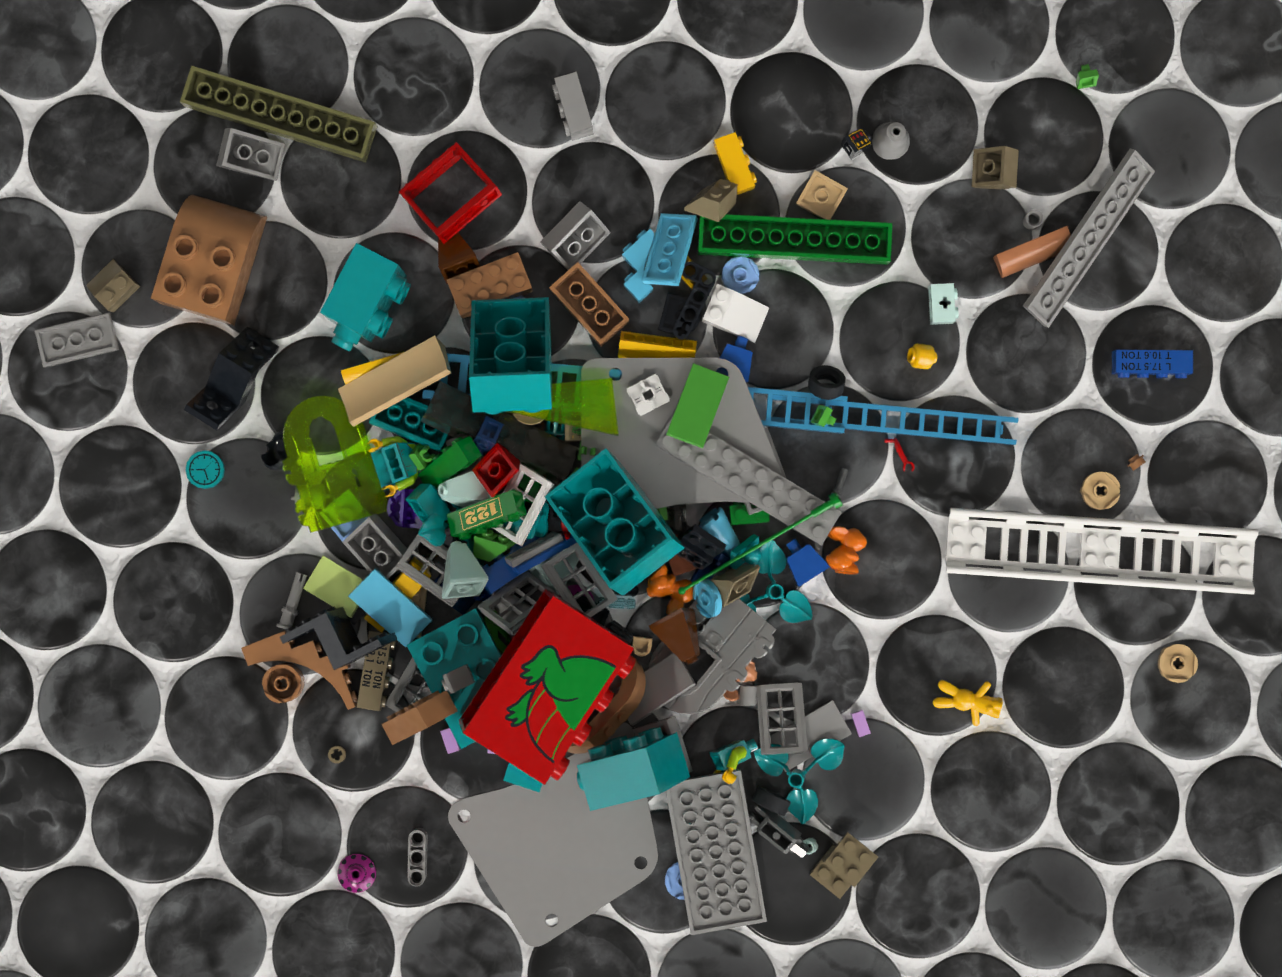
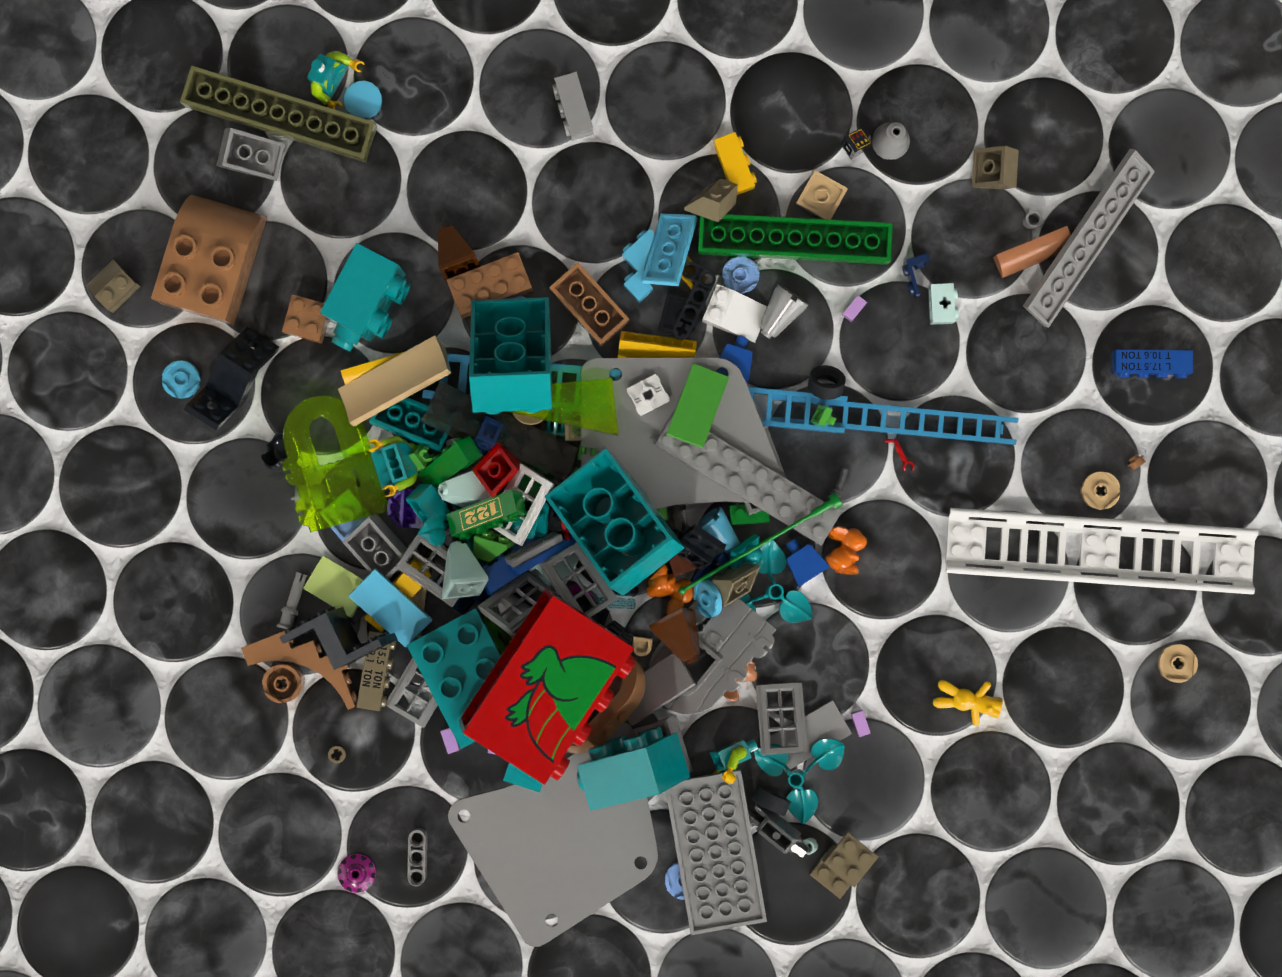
(76, 340): light grey tile -> none
(181, 379): none -> medium azure tile
(205, 469): teal tile -> none
(305, 319): none -> medium nougat brick
(327, 74): none -> torso
(363, 99): none -> medium azure tile
(418, 716): medium nougat brick -> none
(457, 679): light grey slope -> none
(466, 212): red window -> none
(575, 236): light grey slope -> none
(748, 695): light grey beam -> none
(781, 311): none -> light grey cone
(854, 308): none -> lavender piece
(918, 263): none -> dark blue bracket
(922, 356): yellow head -> none
(1086, 77): bright green tile -> none

